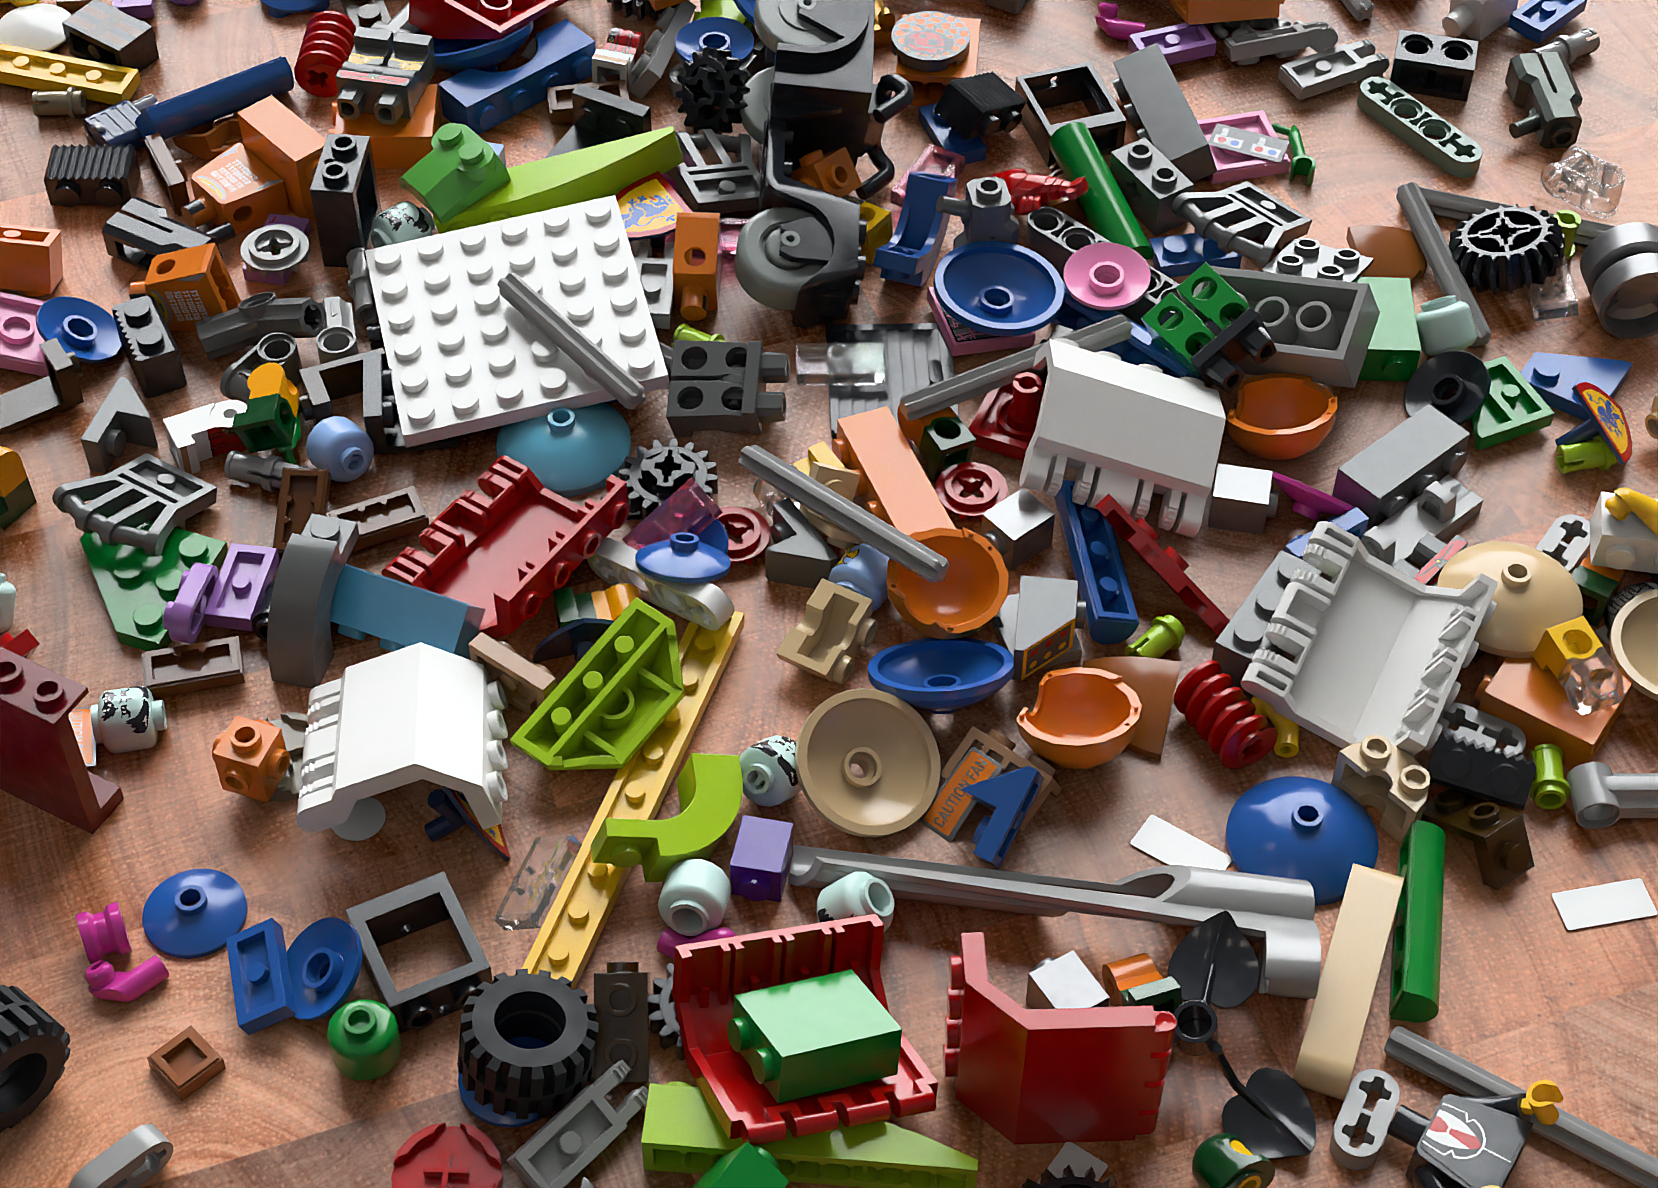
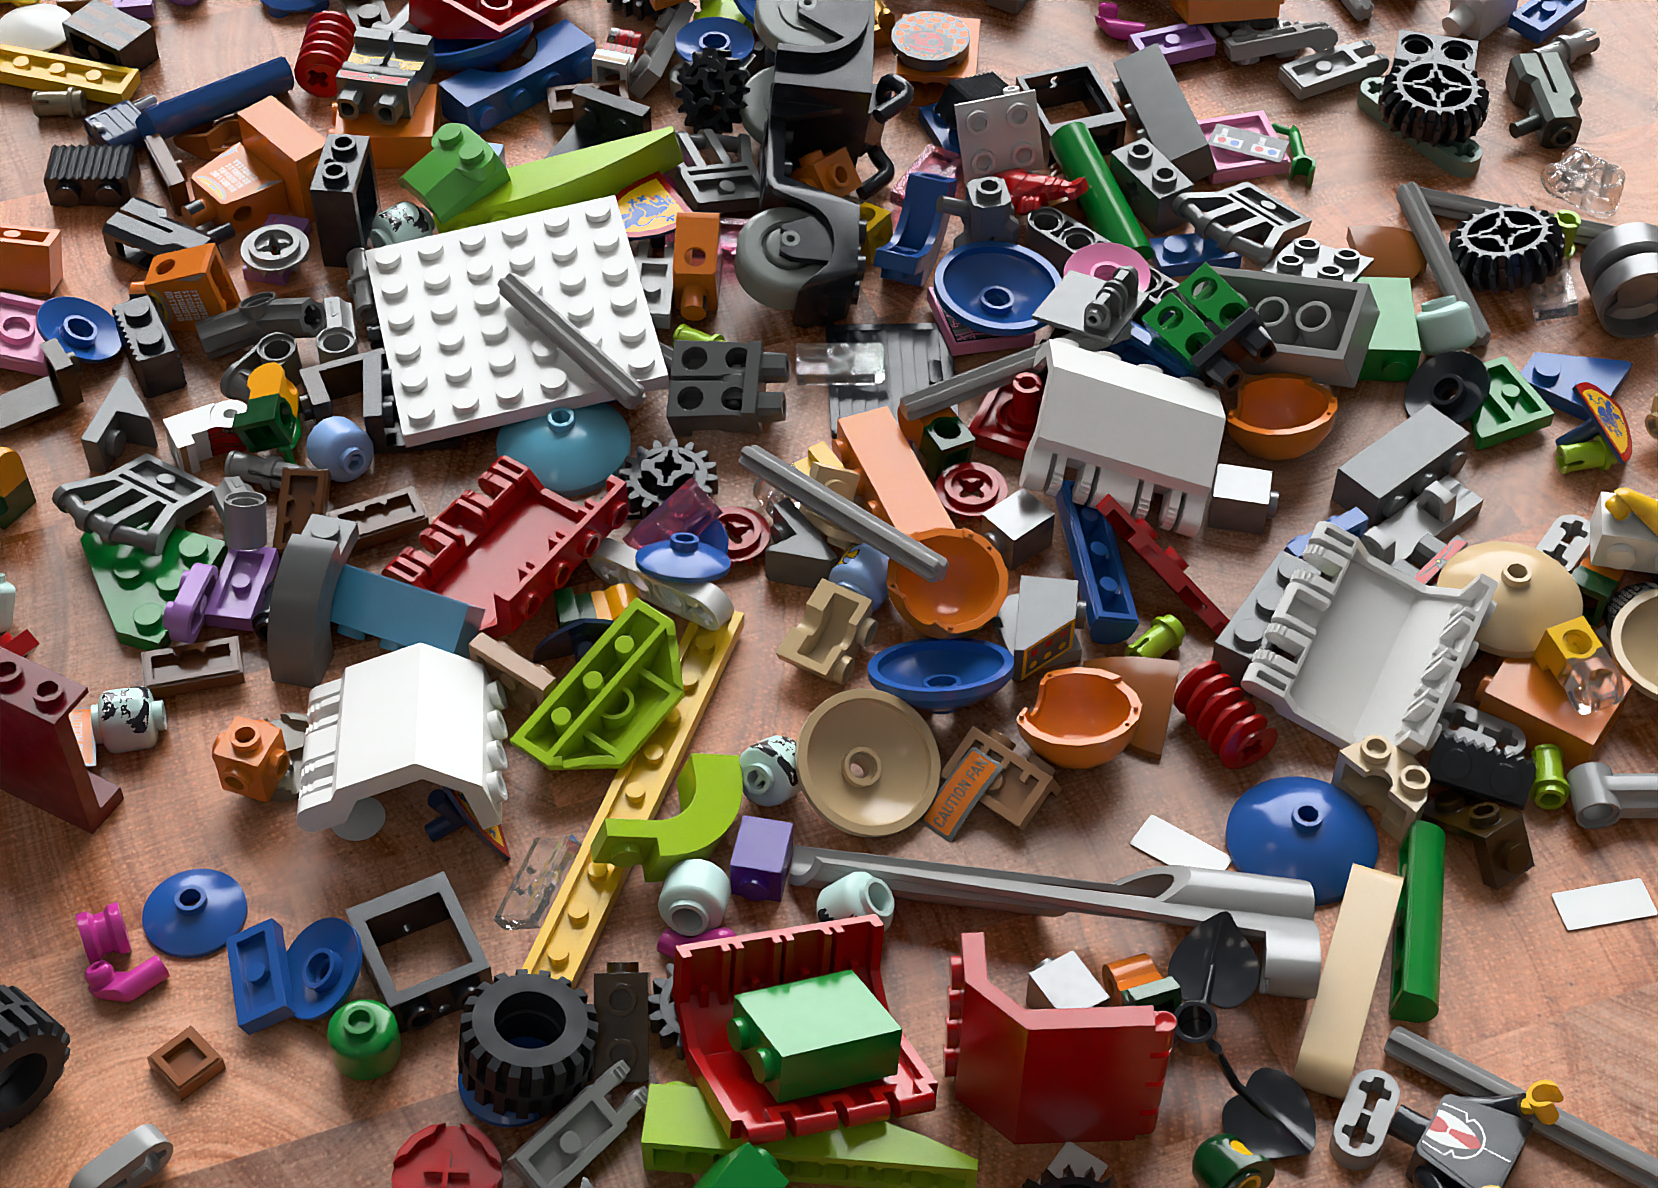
(241, 514): none -> light grey piece
(999, 134): none -> white hinge
(1011, 799): blue slope -> none
(1093, 304): none -> hinge
(1288, 731): yellow arm -> none
(1308, 500): dark pink dish -> none
(1433, 101): none -> black gear

